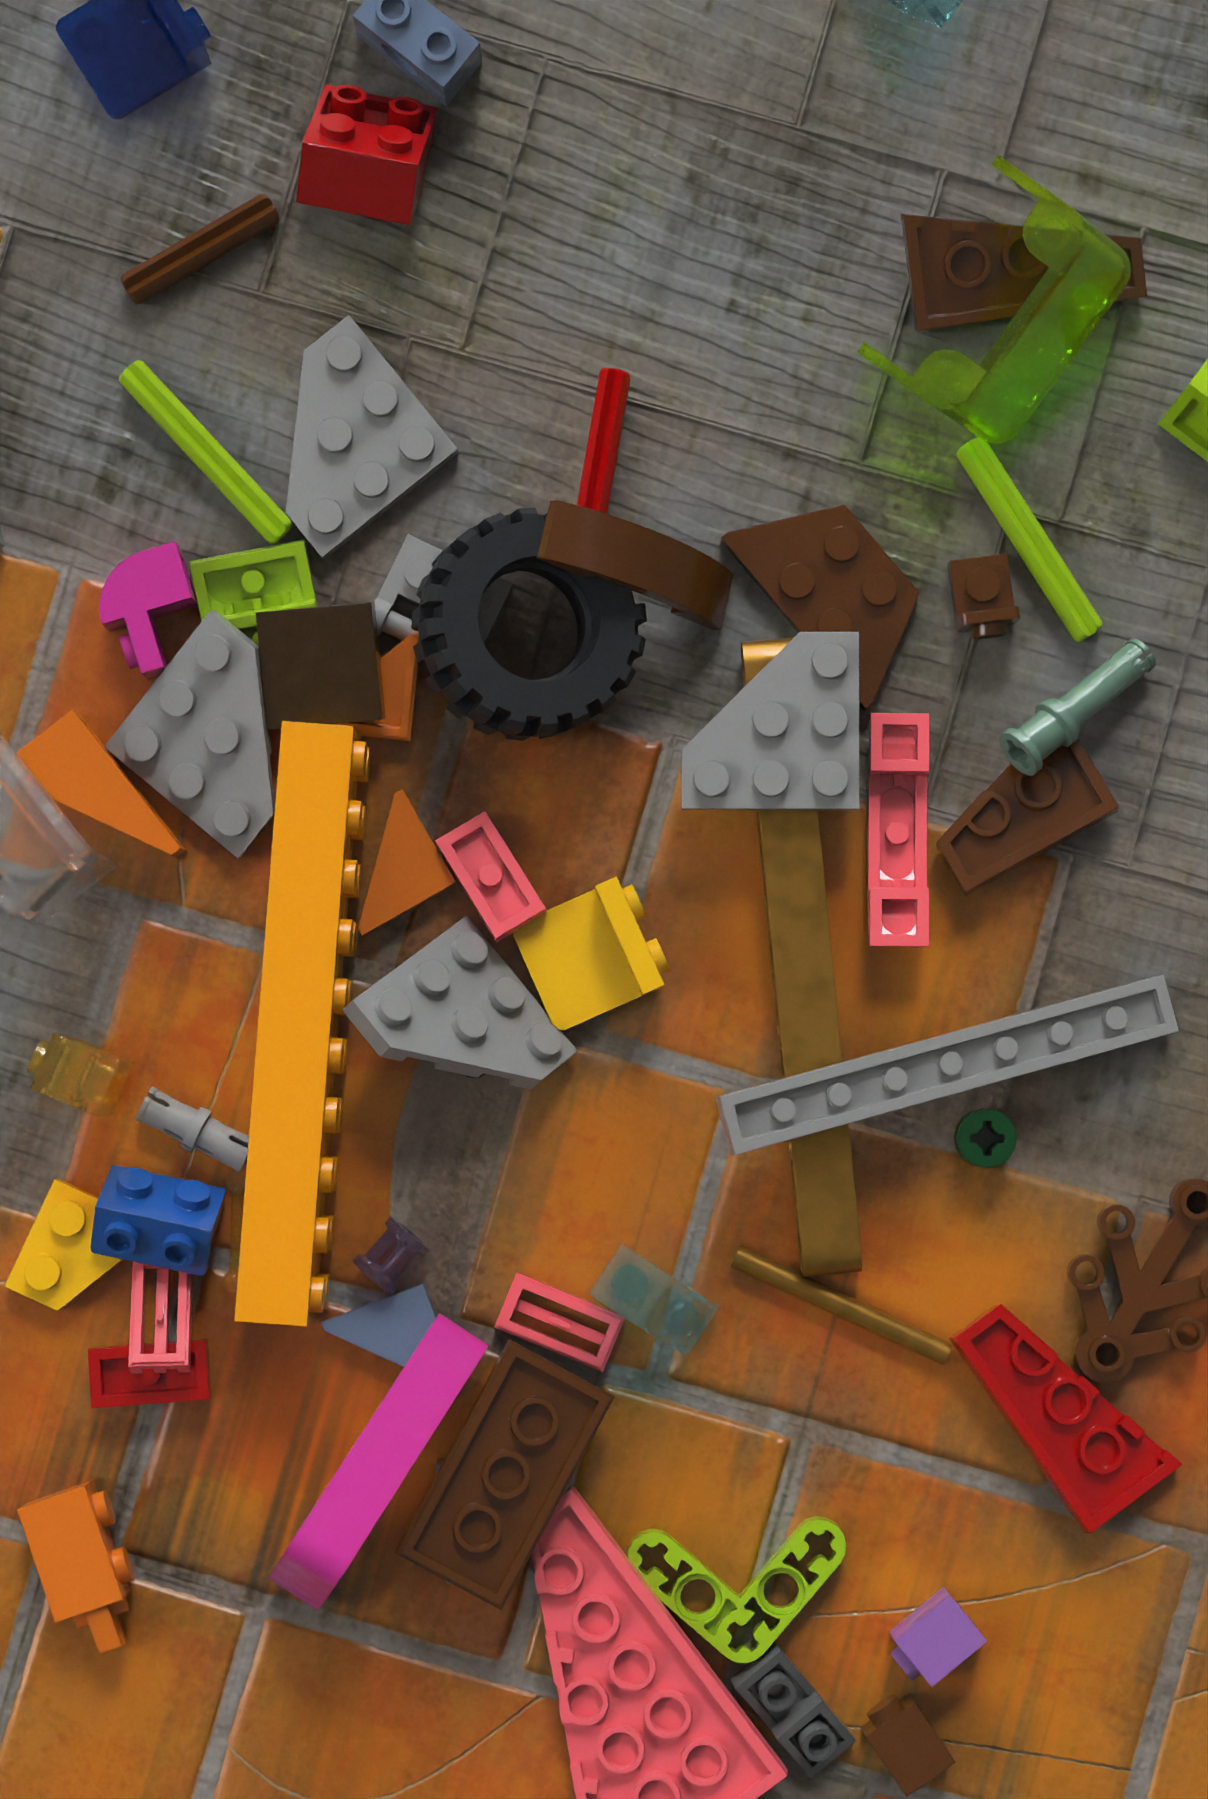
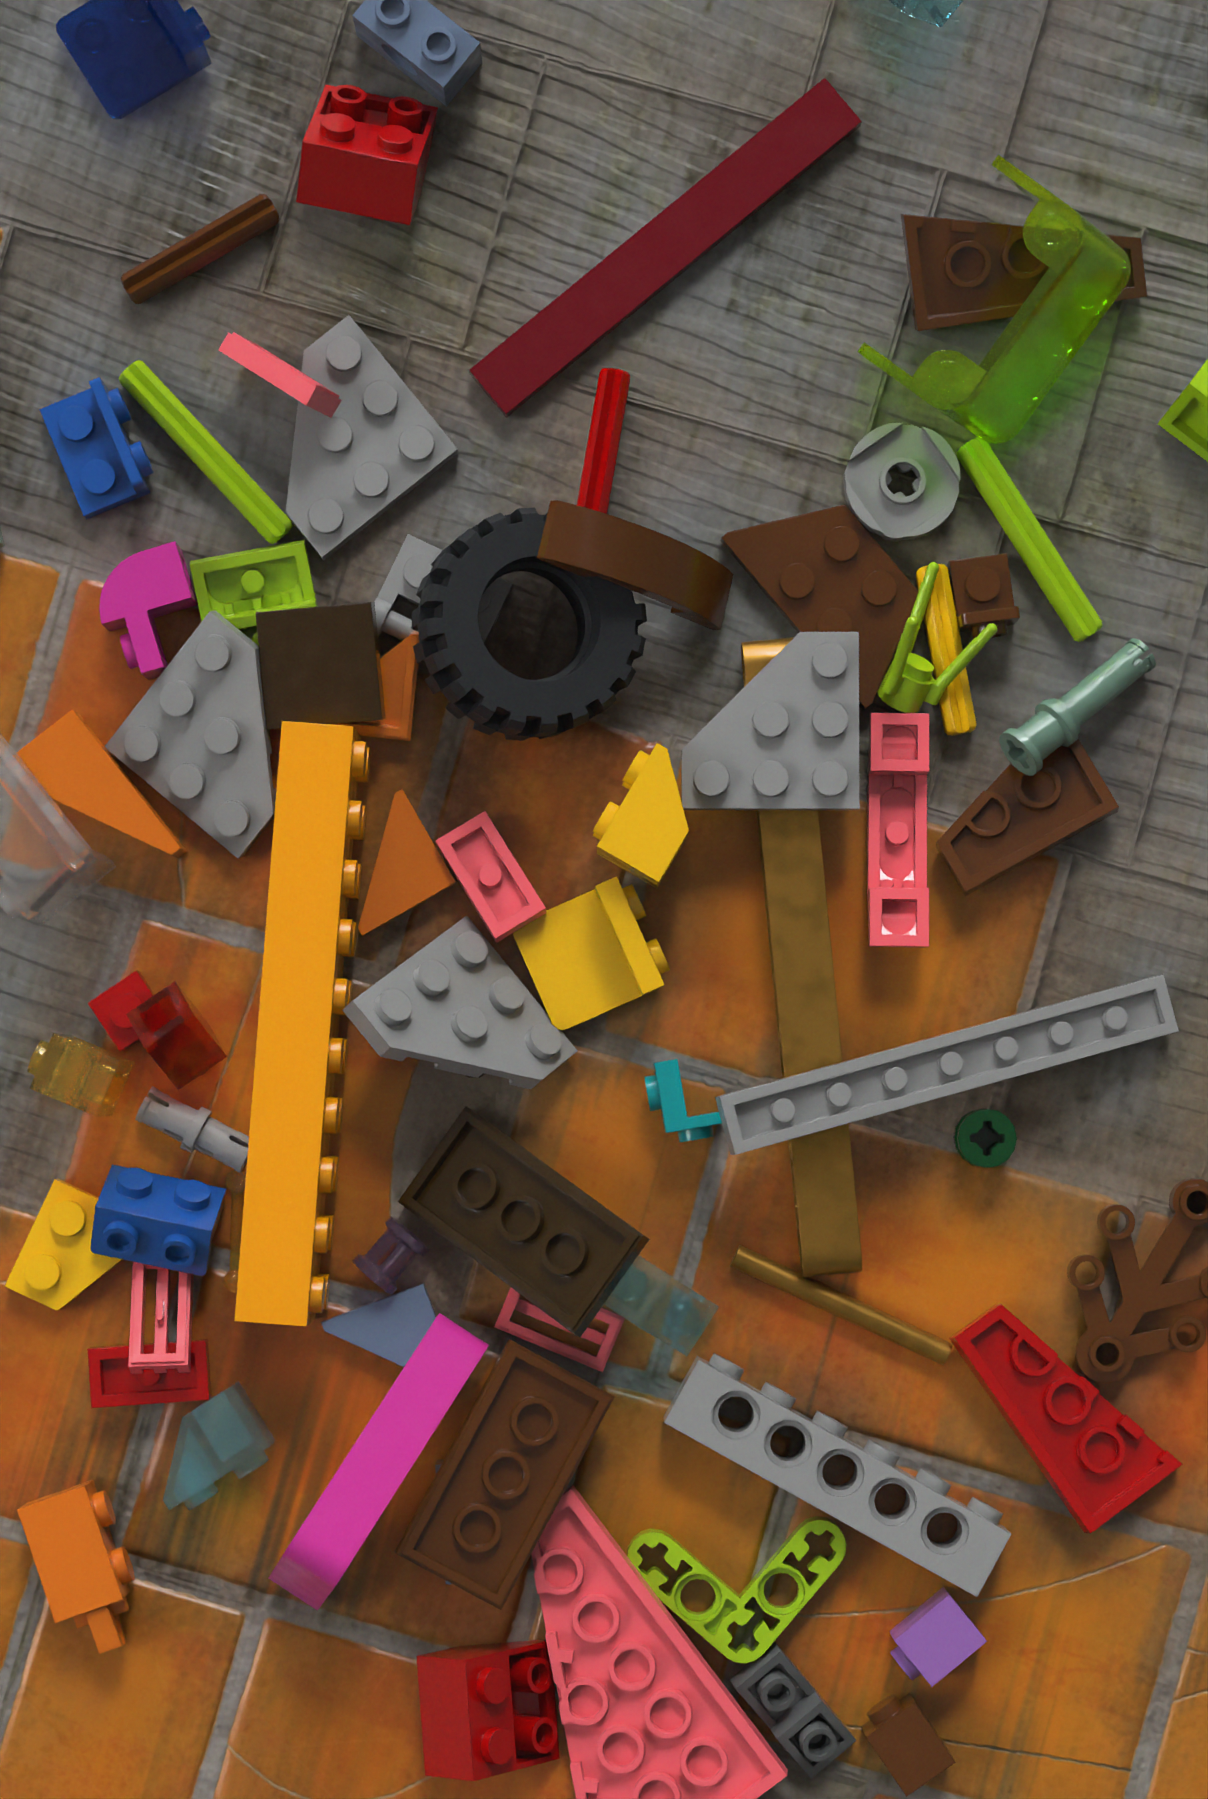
(96, 449): none -> blue bracket
(114, 1005): none -> red plate
(176, 1035): none -> clear red brick
(214, 1441): none -> clear light blue slope
(280, 374): none -> coral tile
(487, 1709): none -> red slope
(523, 1221): none -> dark brown tile
(649, 823): none -> yellow slope
(665, 247): none -> dark red tile
(666, 1094): none -> teal bracket
(907, 448): none -> light grey plate
(909, 675): none -> lime plant
(944, 647): none -> yellow axle
(960, 1560): none -> light grey brick

